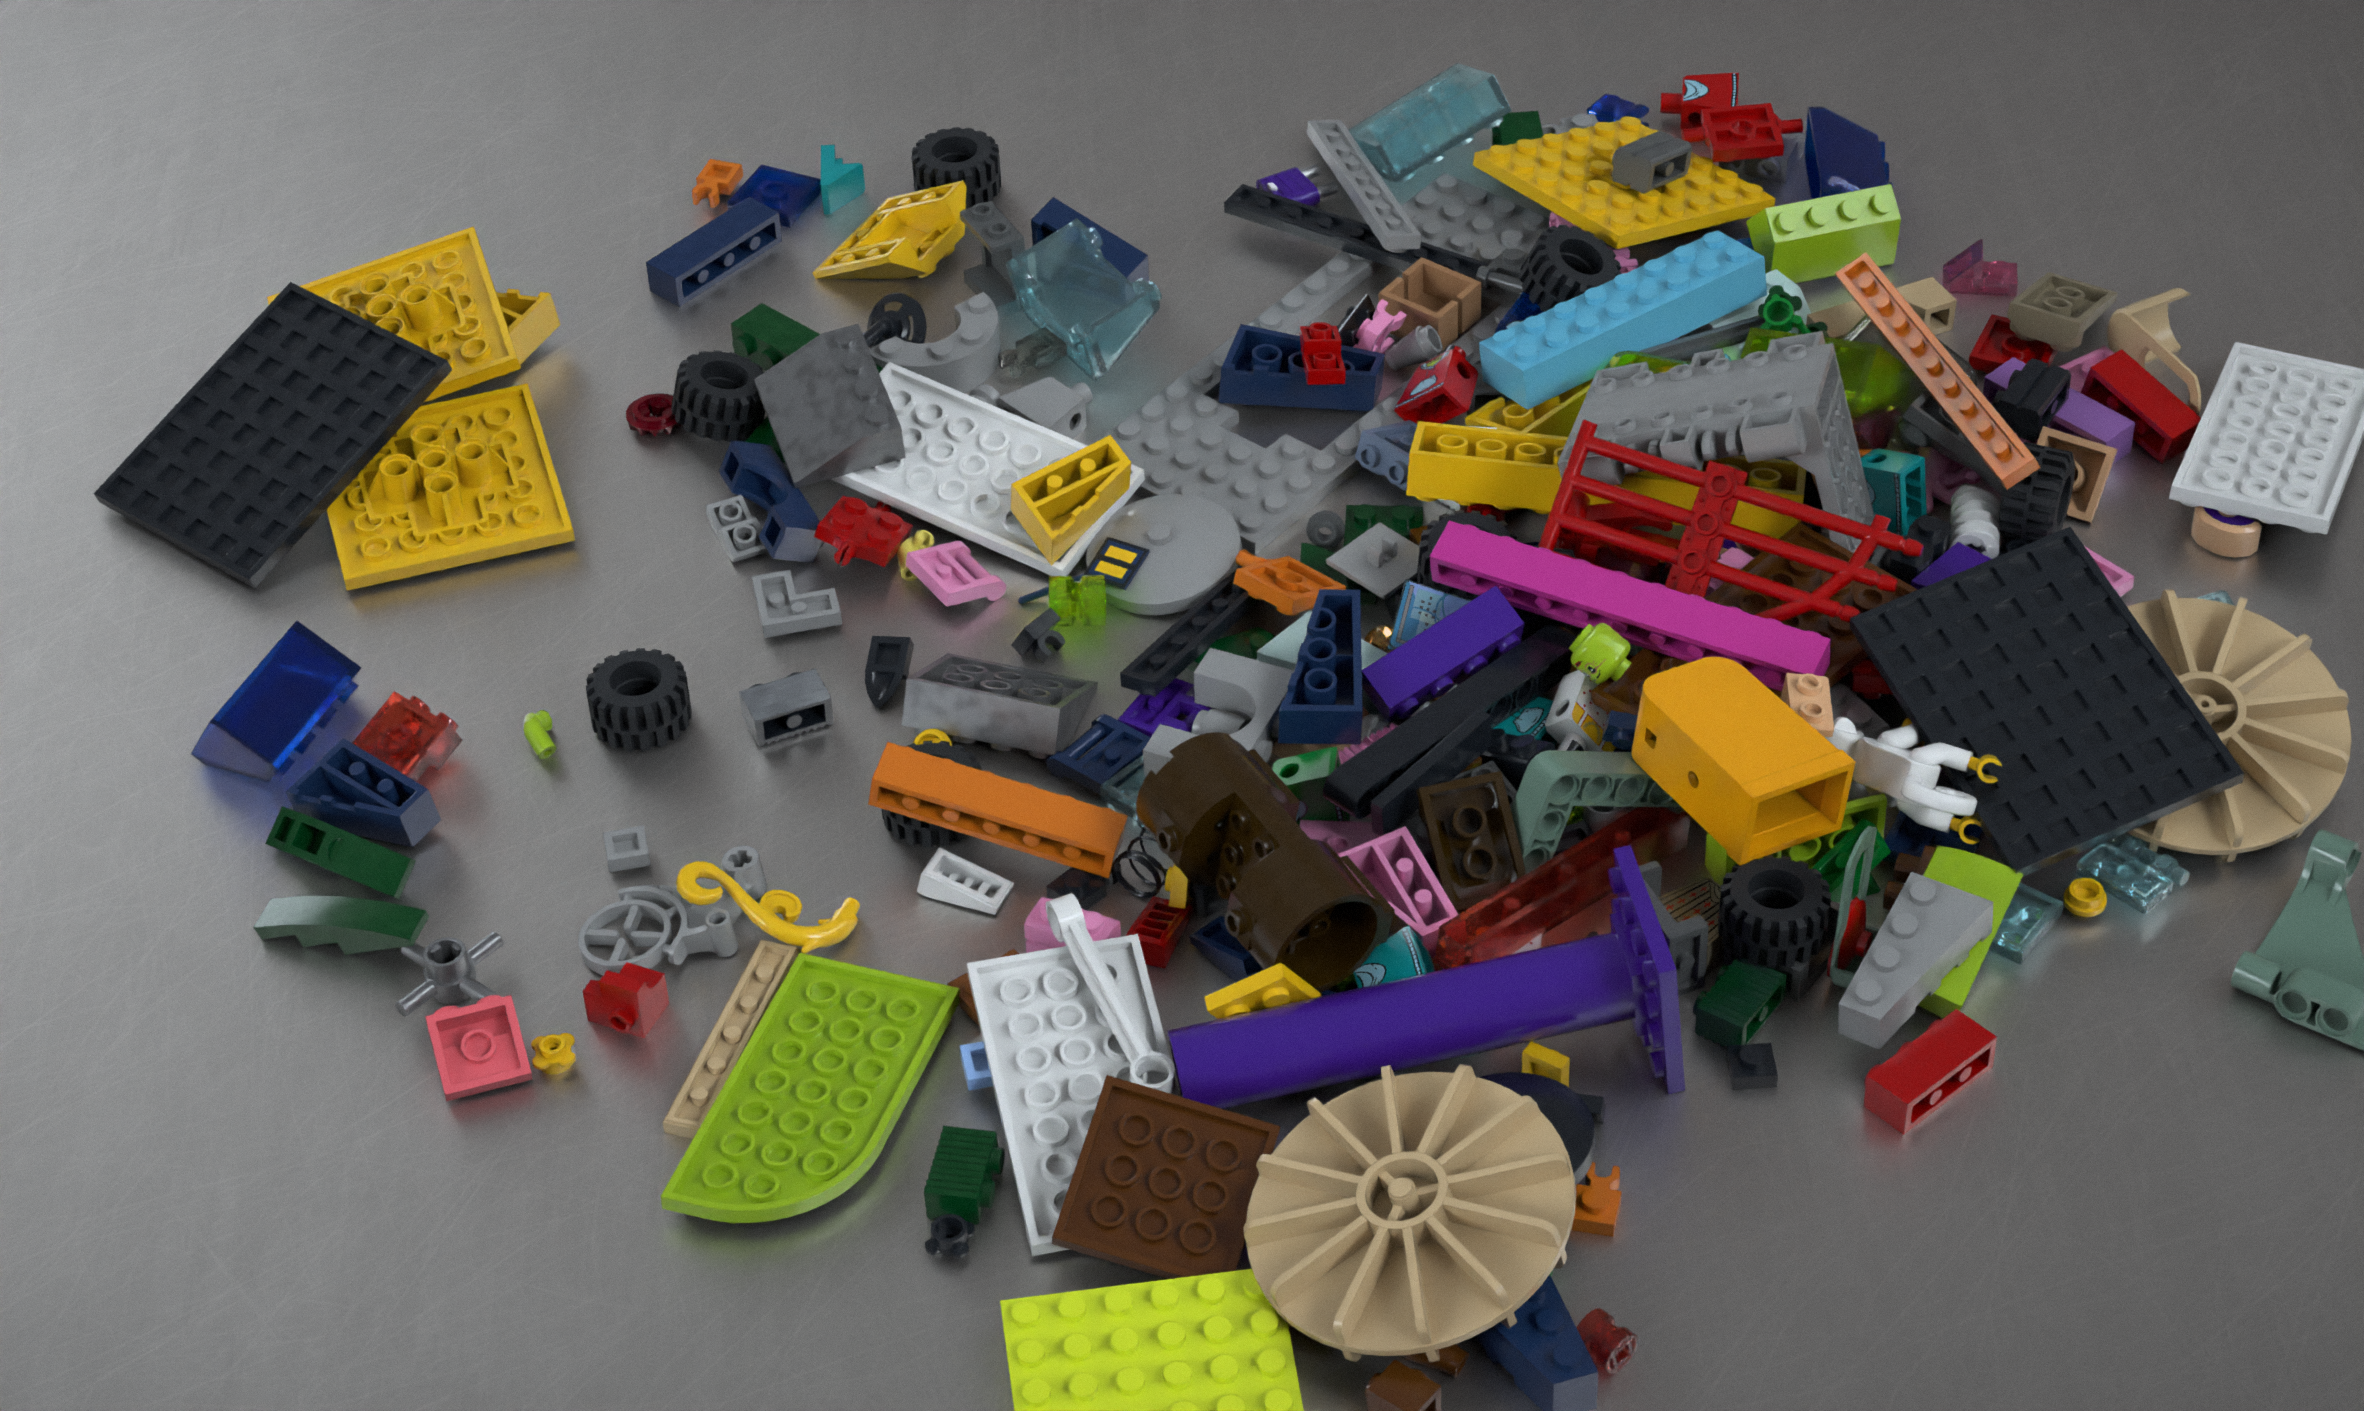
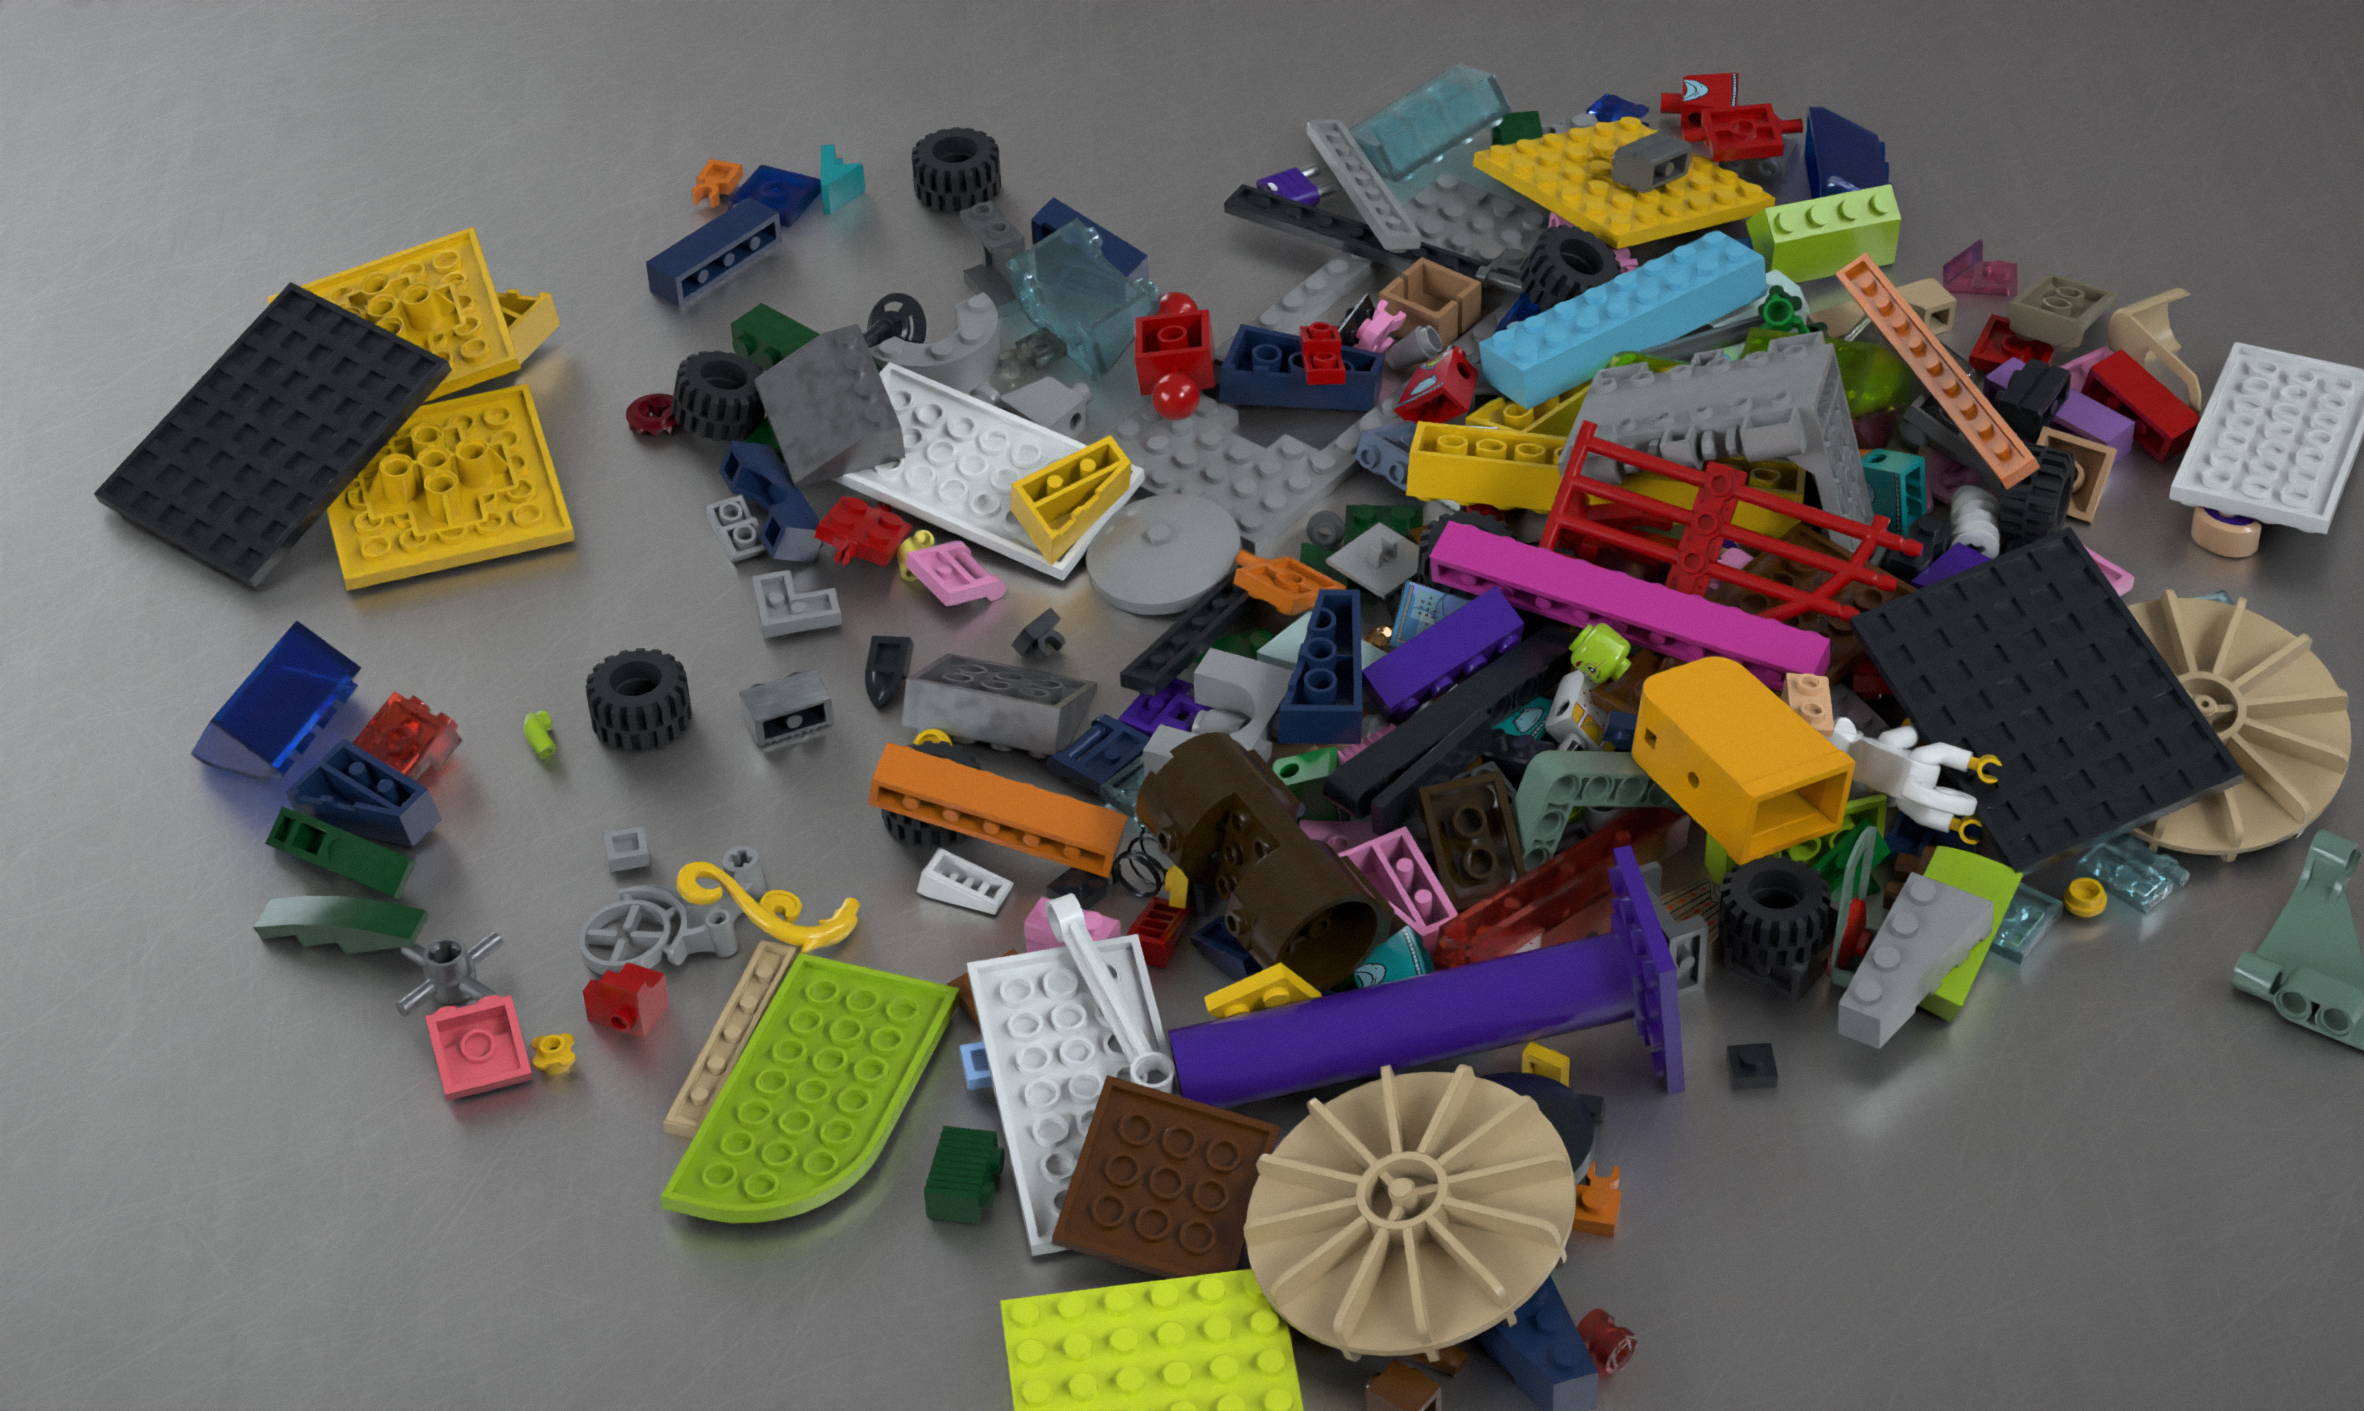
(901, 237): yellow slope -> none
(950, 1236): black plate -> none
(1078, 600): clear neon green wheel -> none
(1114, 559): piece -> none
(1175, 355): none -> red brick
(1738, 1002): dark green brick -> none
(1929, 1071): red brick -> none

